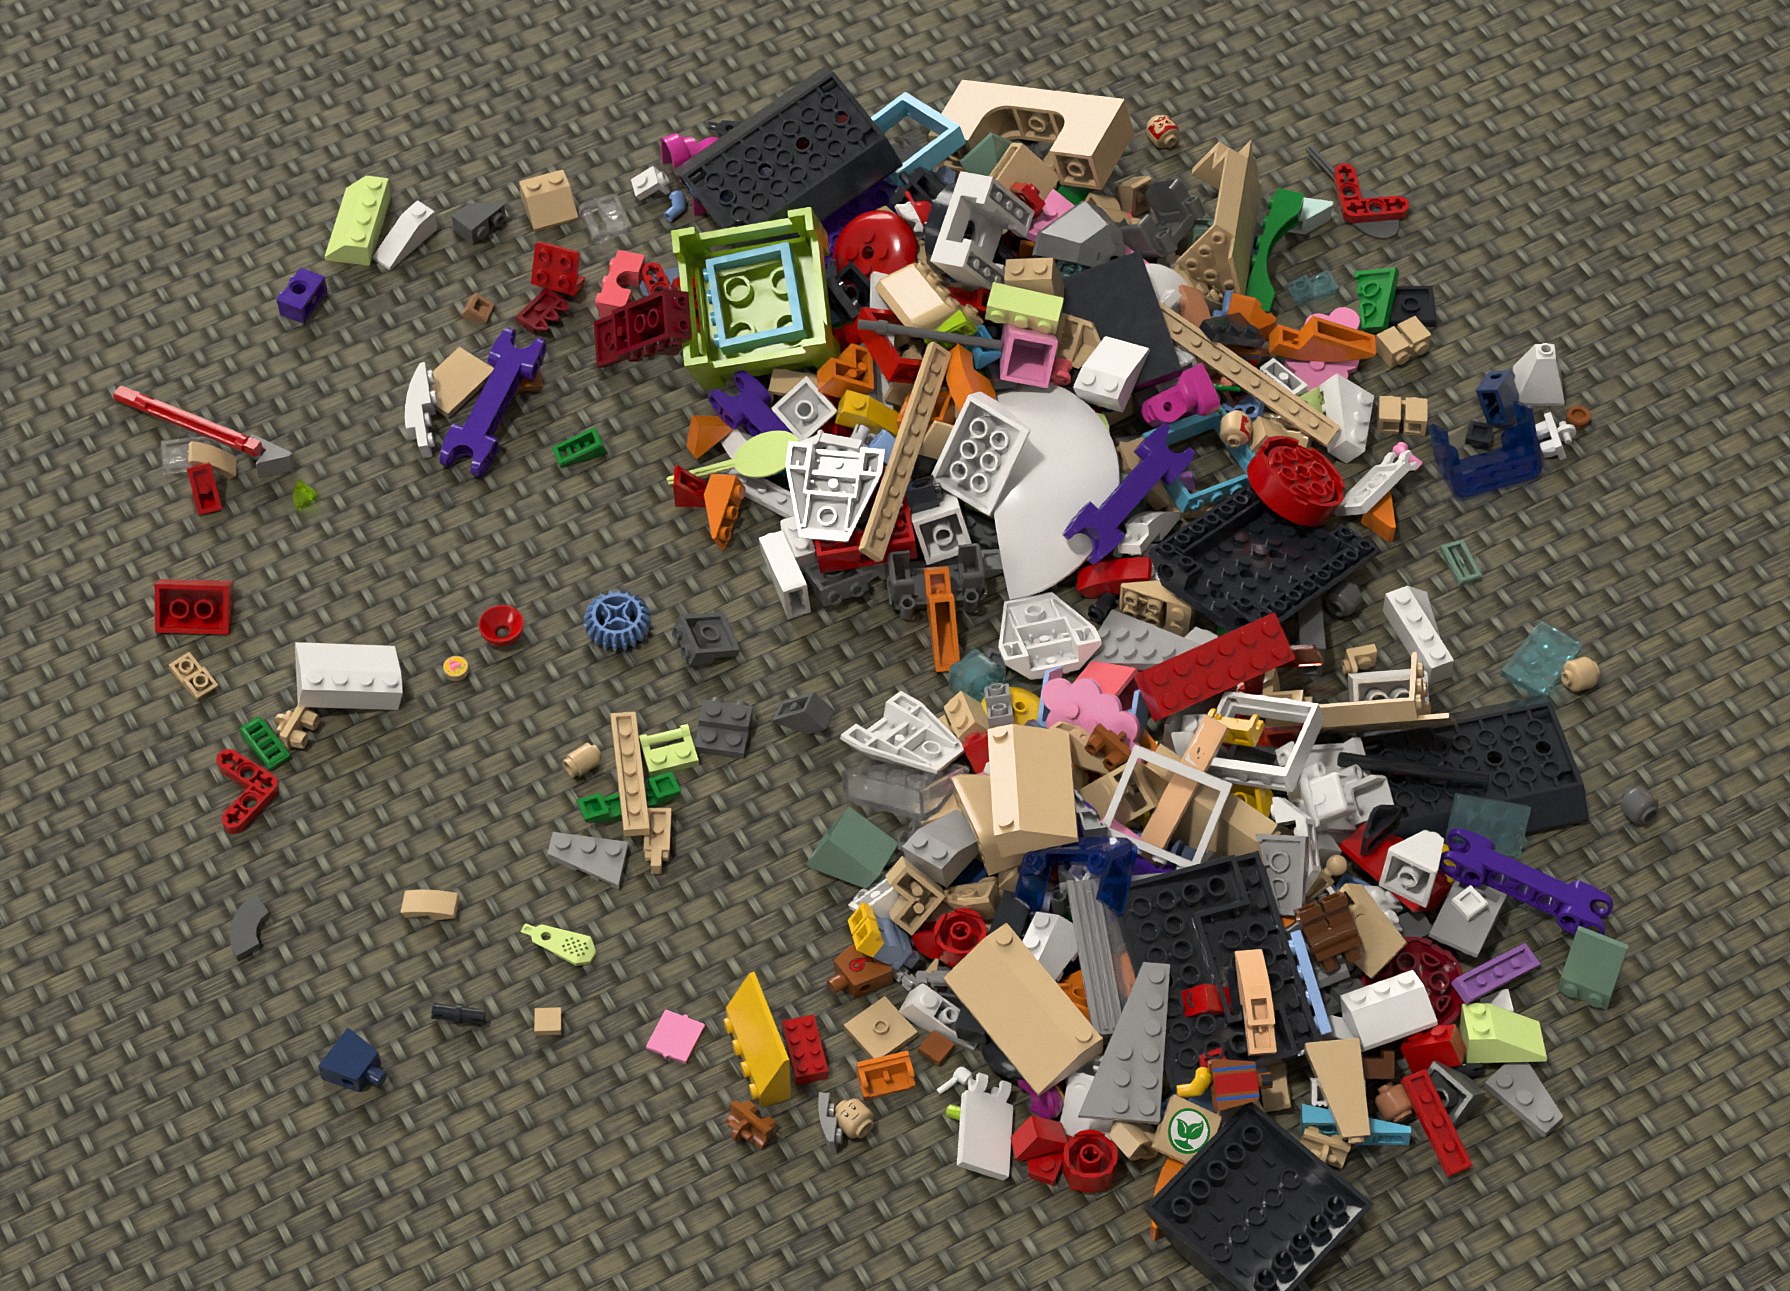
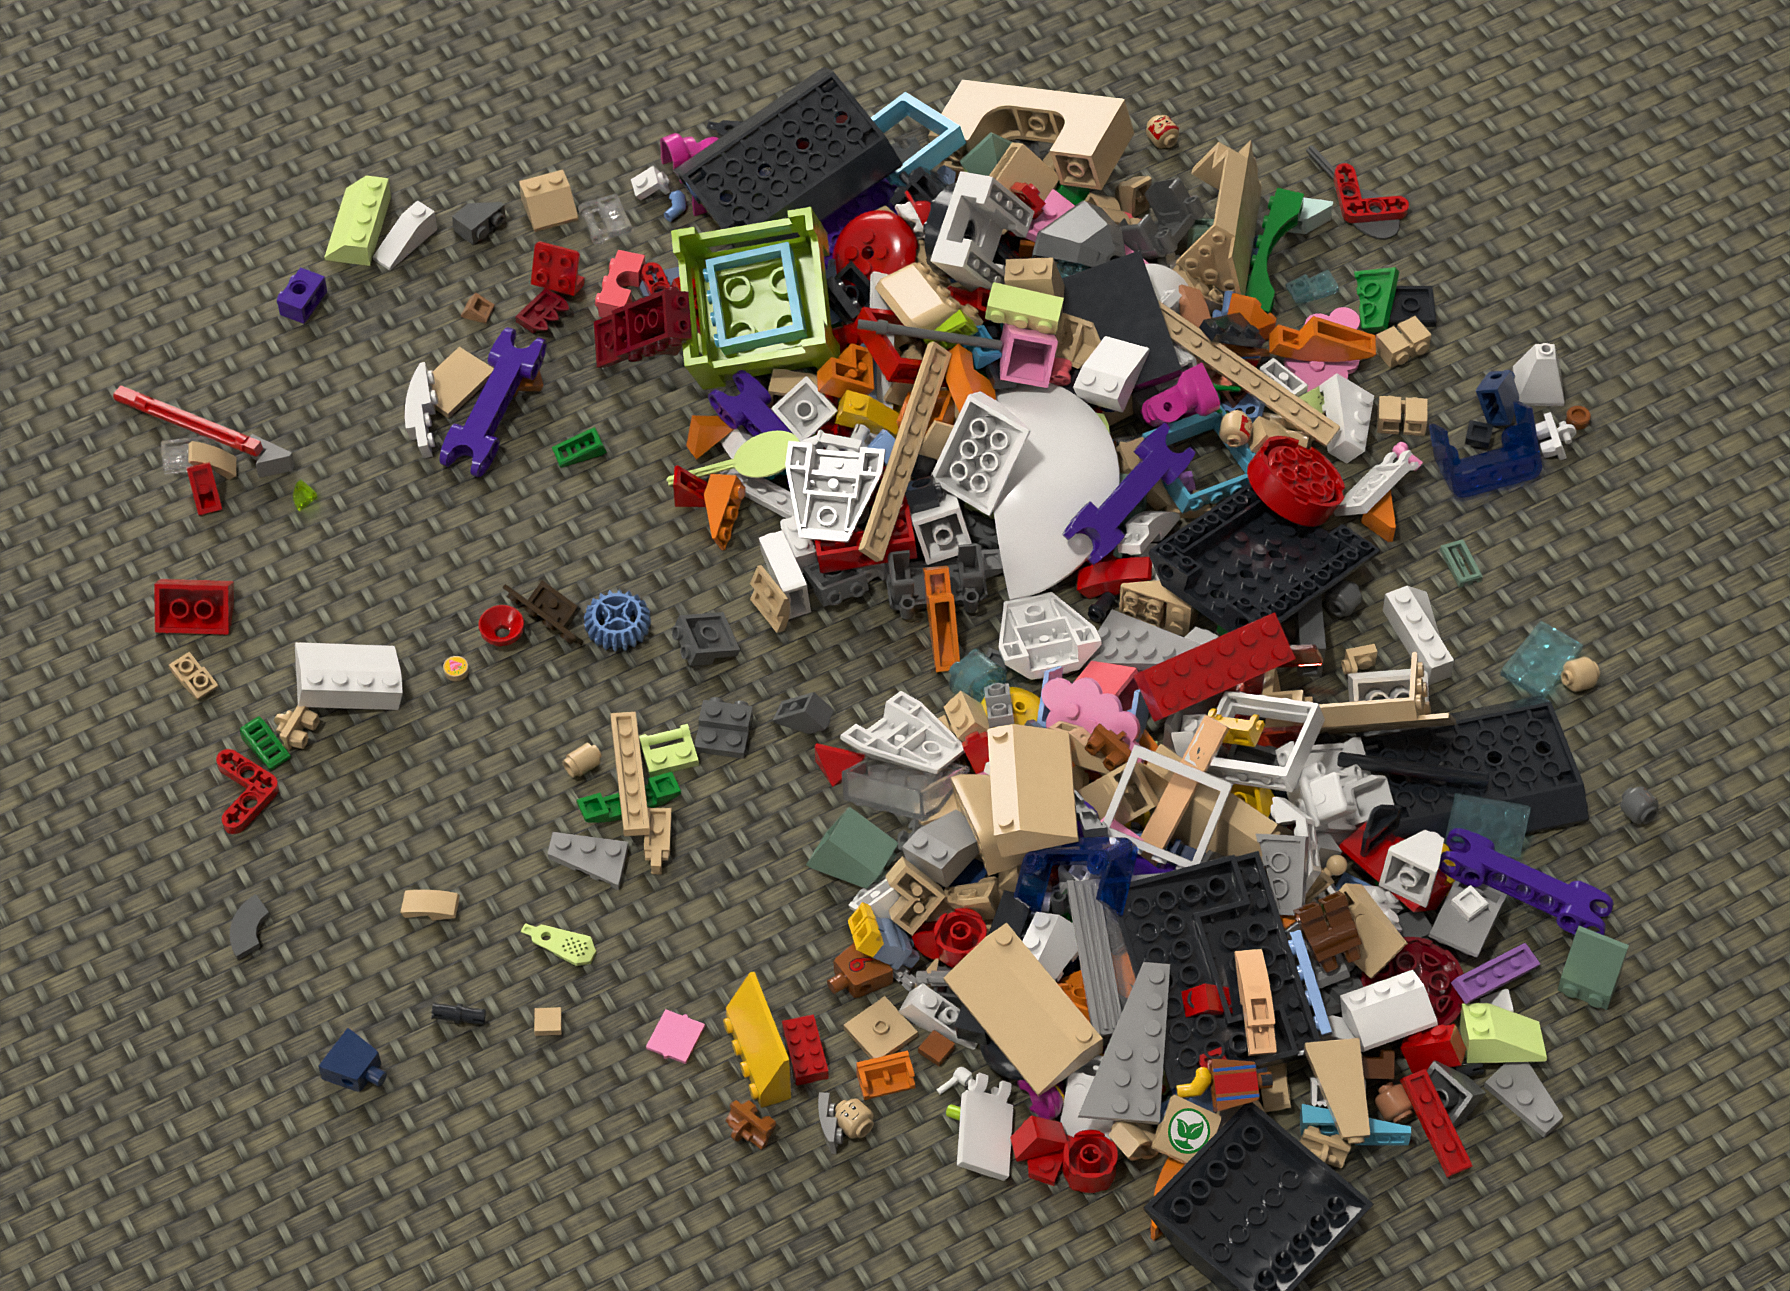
(550, 605): none -> dark brown bracket
(770, 599): none -> tan slope
(834, 761): none -> red slope

